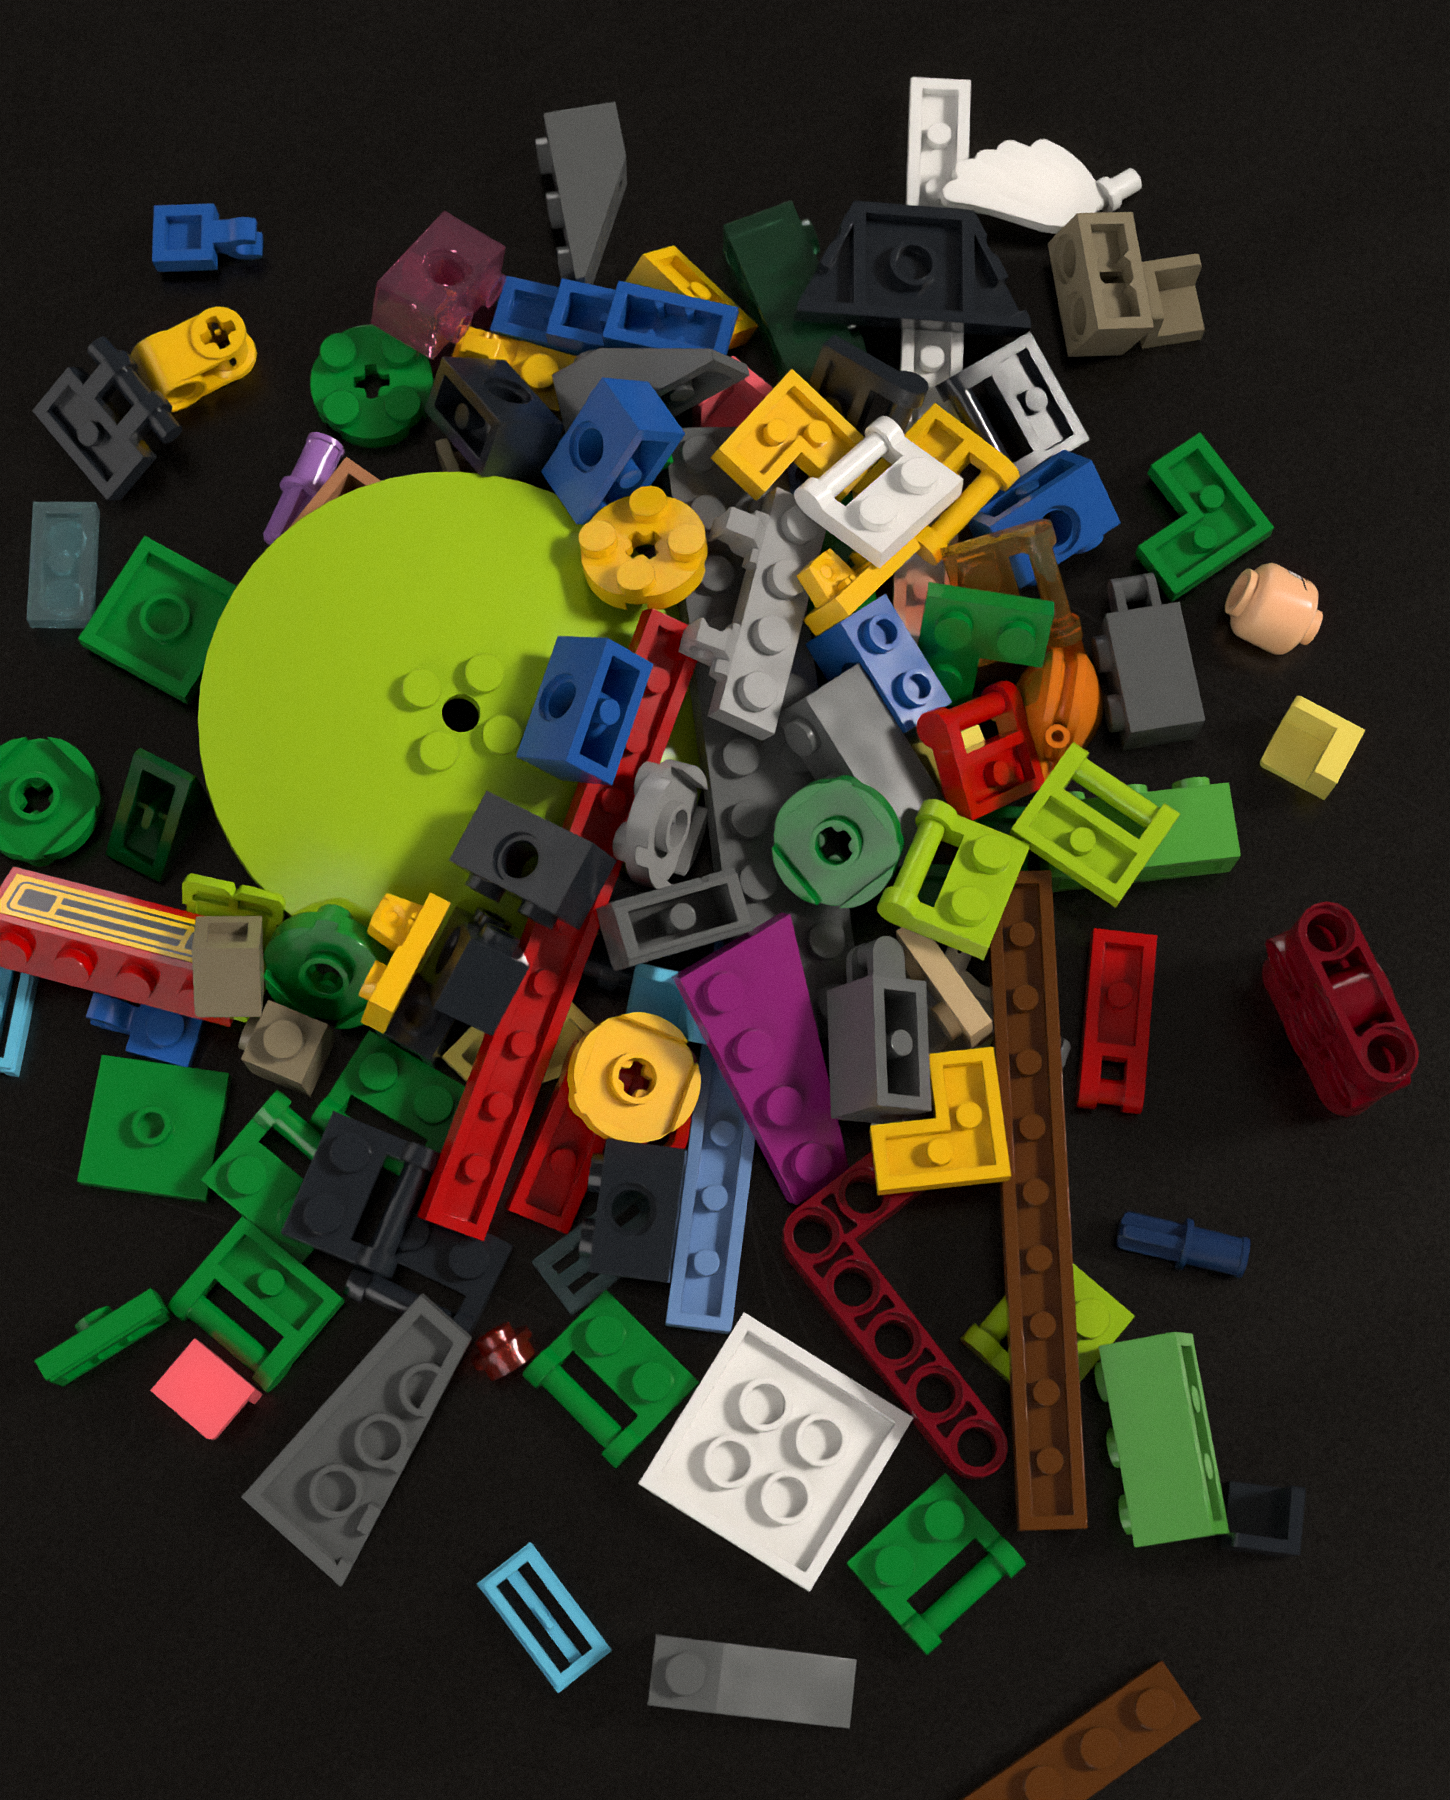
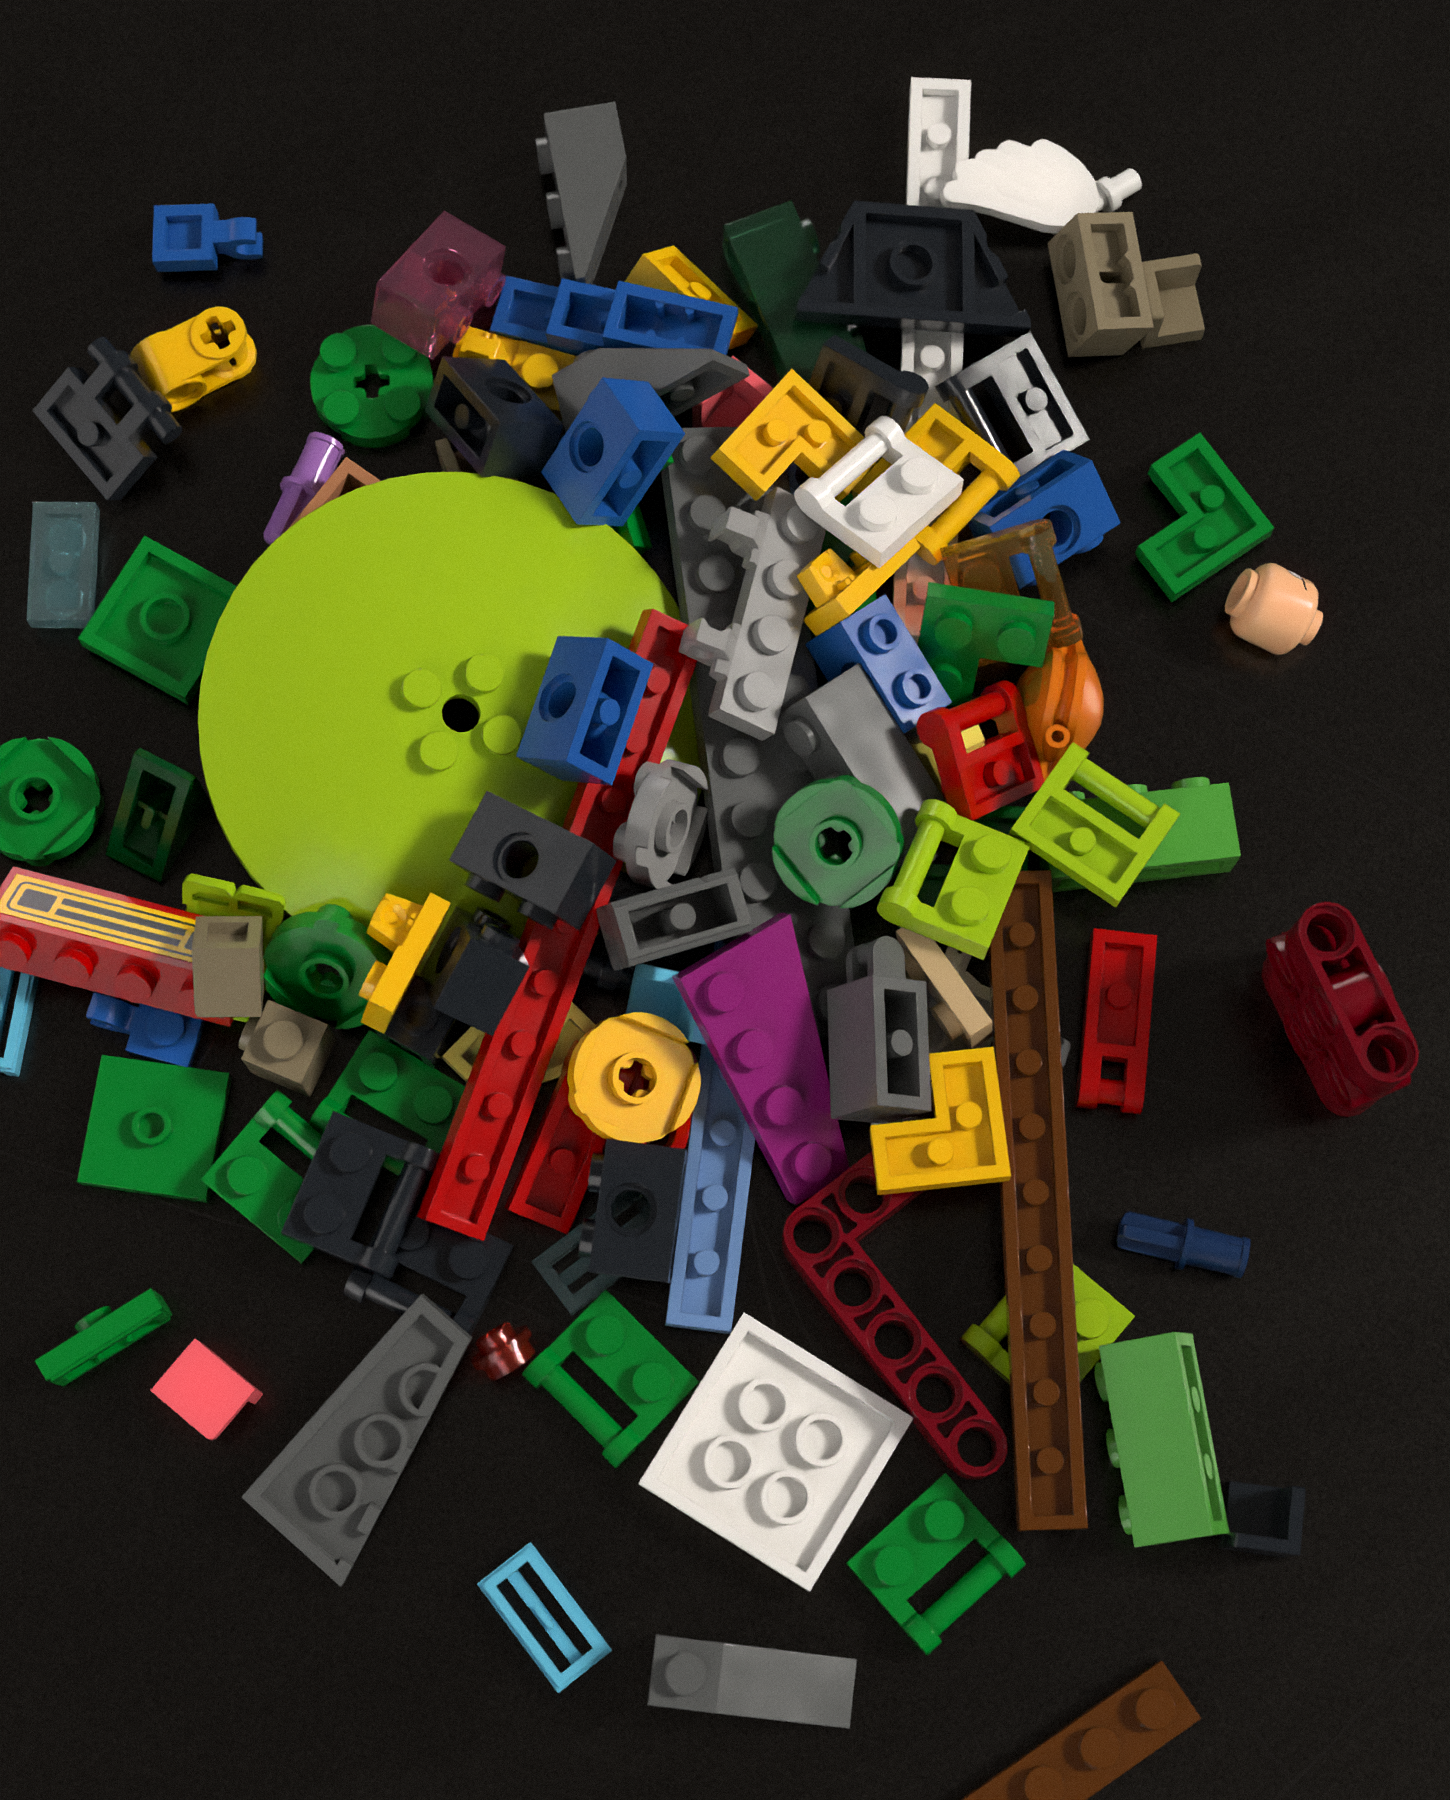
(272, 1287): green plate -> none
(636, 521): yellow plate -> none
(1146, 667): dark grey brick -> none
(1311, 747): light yellow panel -> none

